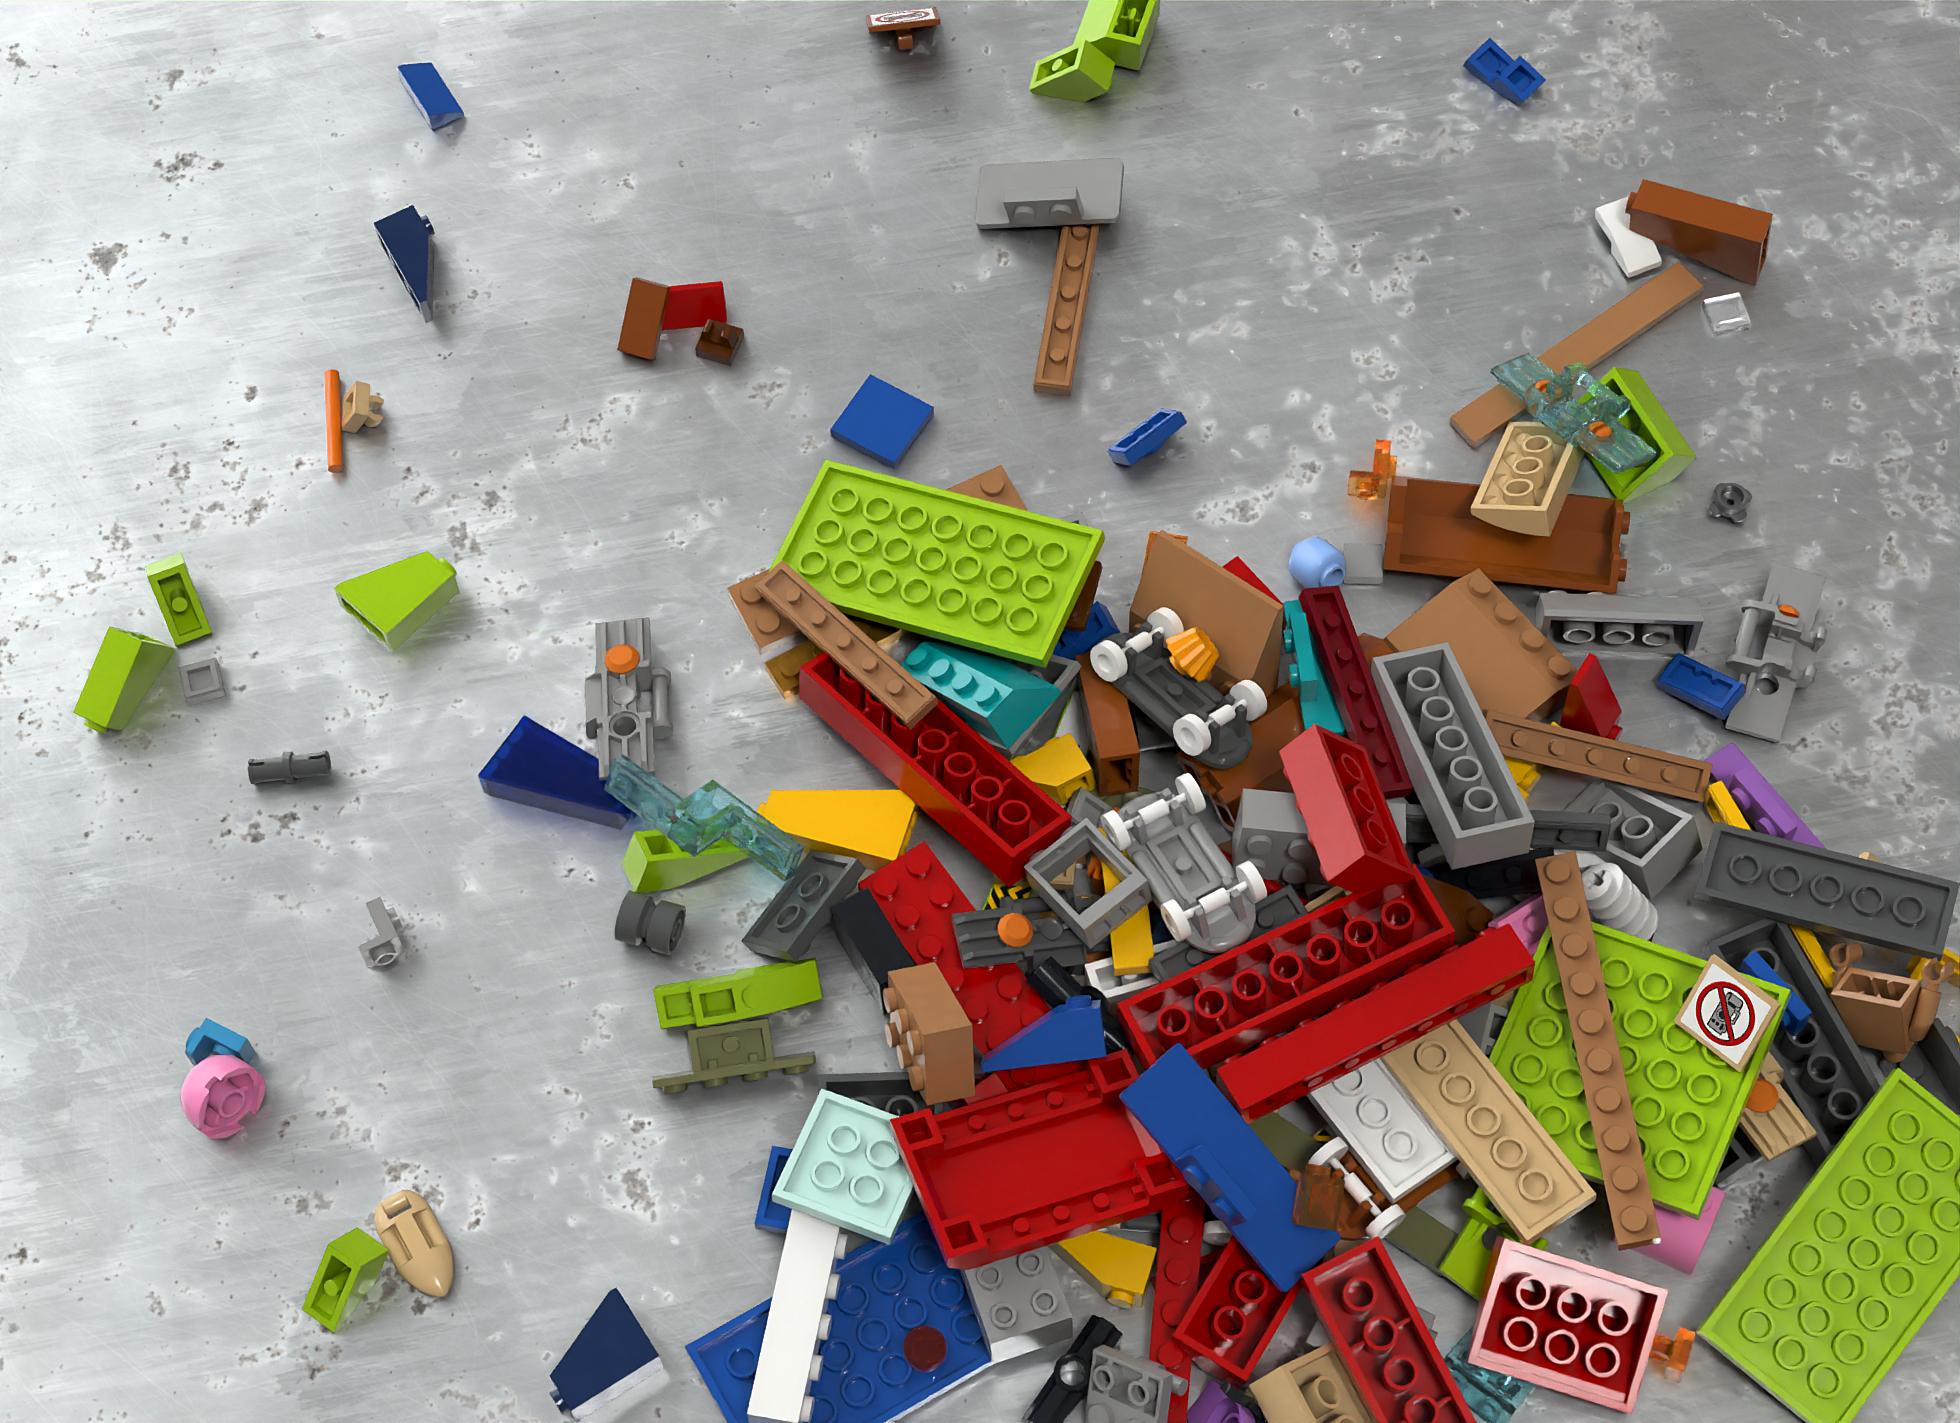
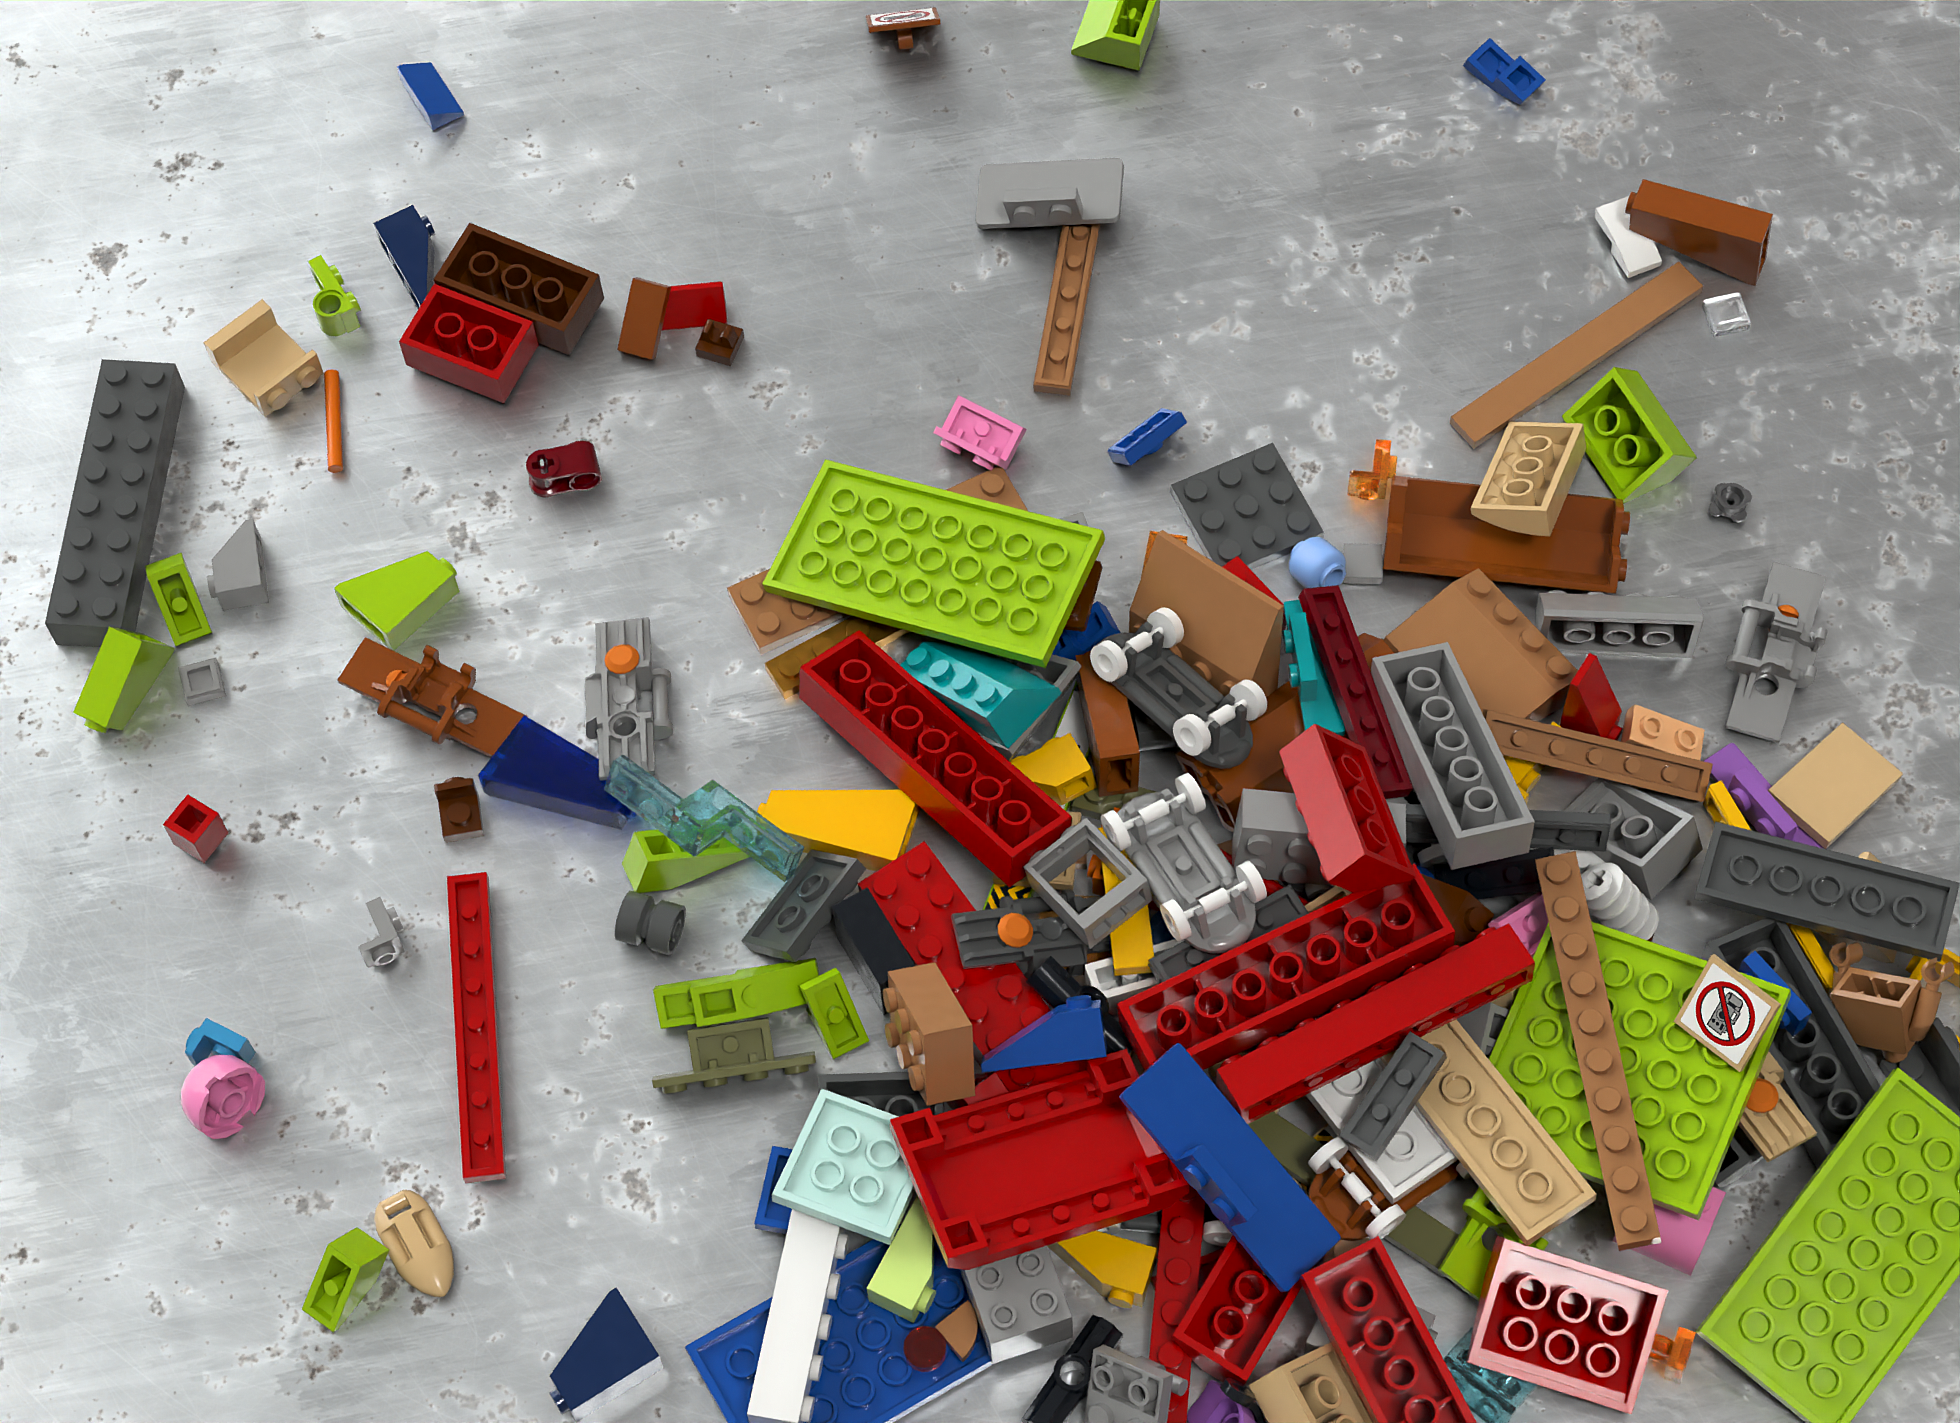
(115, 501): none -> dark grey brick
(195, 828): none -> red brick
(239, 570): none -> light grey slope
(262, 359): none -> tan panel
(289, 767): dark grey pin -> none
(333, 299): none -> lime plate
(356, 408): tan tile -> none
(433, 686): none -> dark orange piece
(459, 809): none -> reddish brown bracket
(469, 343): none -> red brick
(476, 1028): none -> red plate
(525, 283): none -> reddish brown brick
(565, 468): none -> dark red piece
(833, 1013): none -> lime slope
(846, 645): medium nougat tile -> none
(882, 421): blue tile -> none
(907, 1269): none -> yellowish green slope
(960, 1330): none -> medium nougat tile
(980, 432): none -> bright pink bracket
(1073, 73): lime slope -> none
(1086, 805): light grey tile -> none
(1192, 653): light orange piece -> none
(1246, 509): none -> dark grey plate
(1317, 1197): clear orange bracket -> none
(1393, 1096): none -> dark grey plate
(1586, 425): clear light blue piece -> none
(1662, 733): none -> light nougat plate
(1701, 686): blue plate -> none
(1834, 785): none -> tan tile

